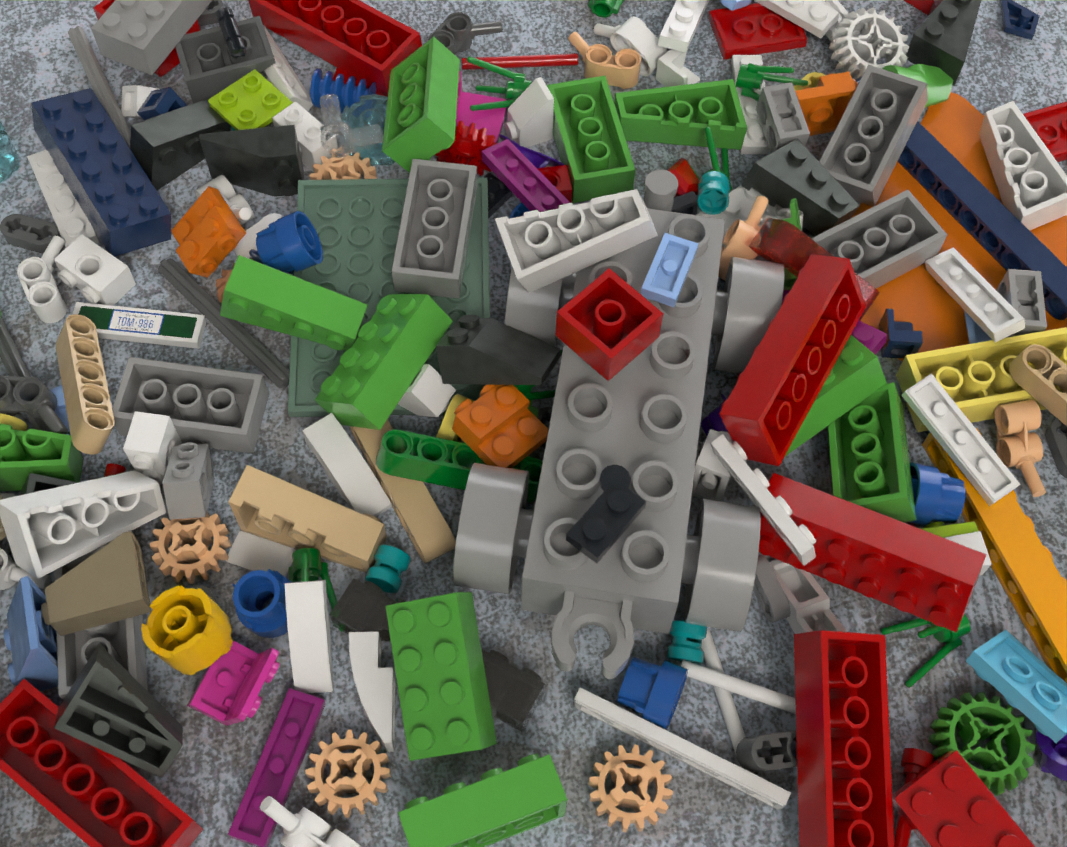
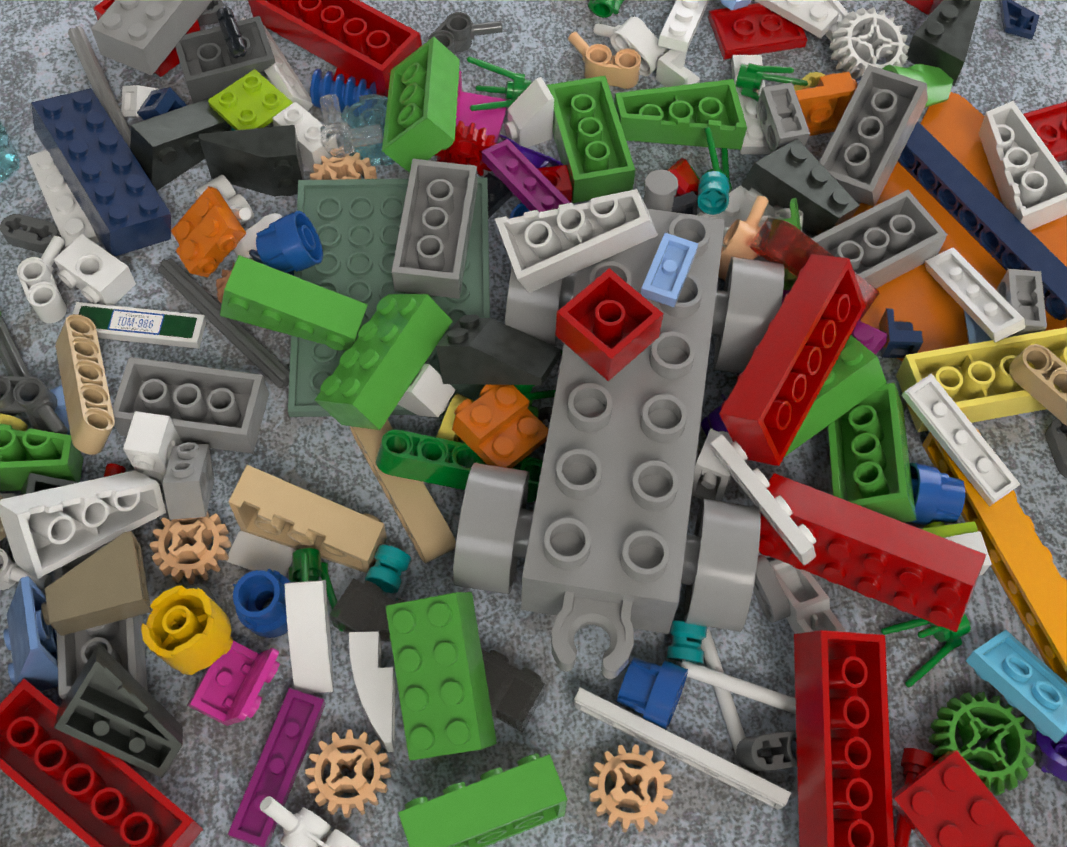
(346, 466): white slope -> none
(525, 61): red bar -> none
(608, 515): black hinge -> none
(1016, 445): light nougat beam -> none

